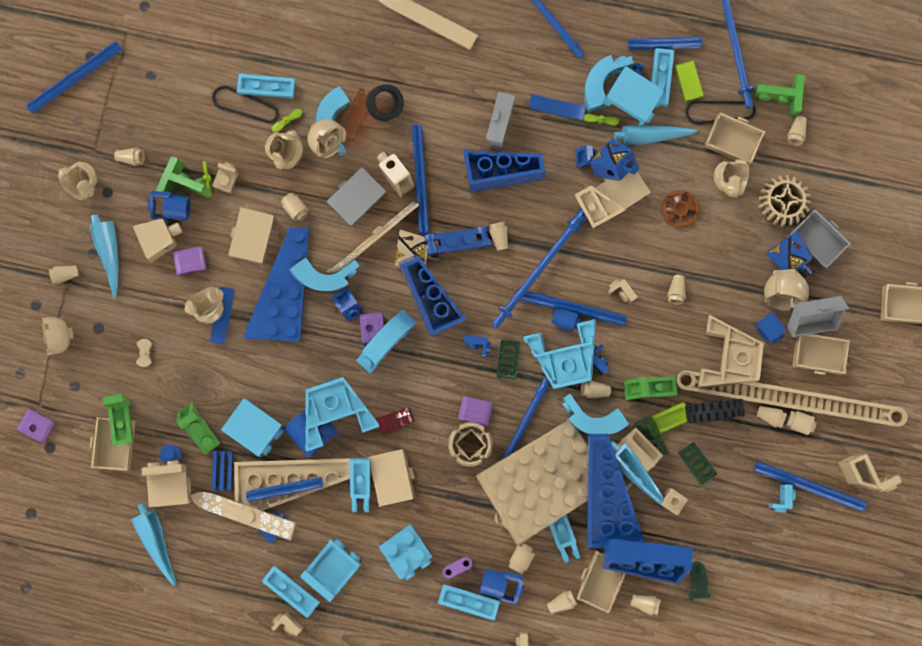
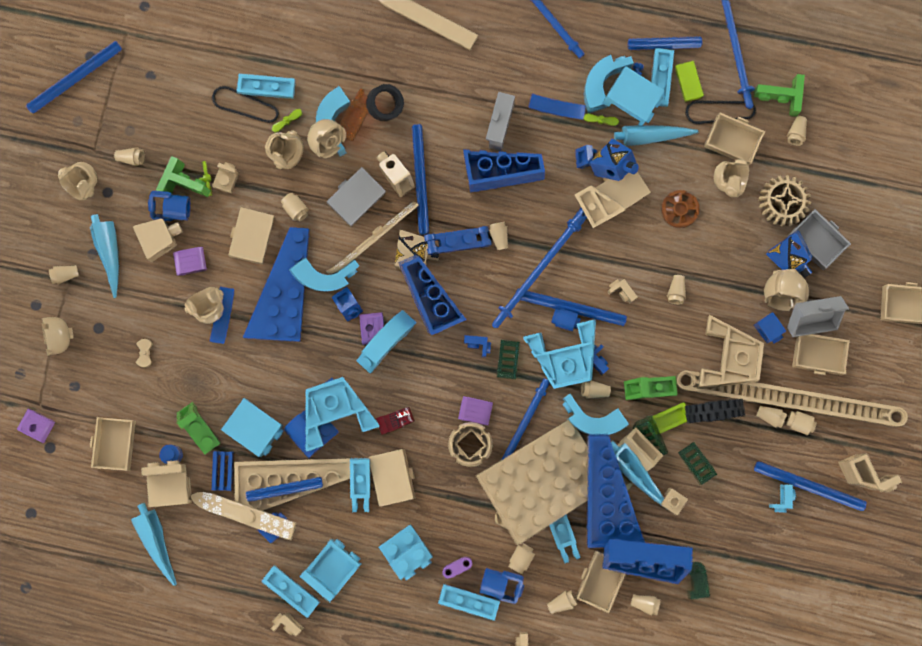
(119, 419): bright green bracket -> none

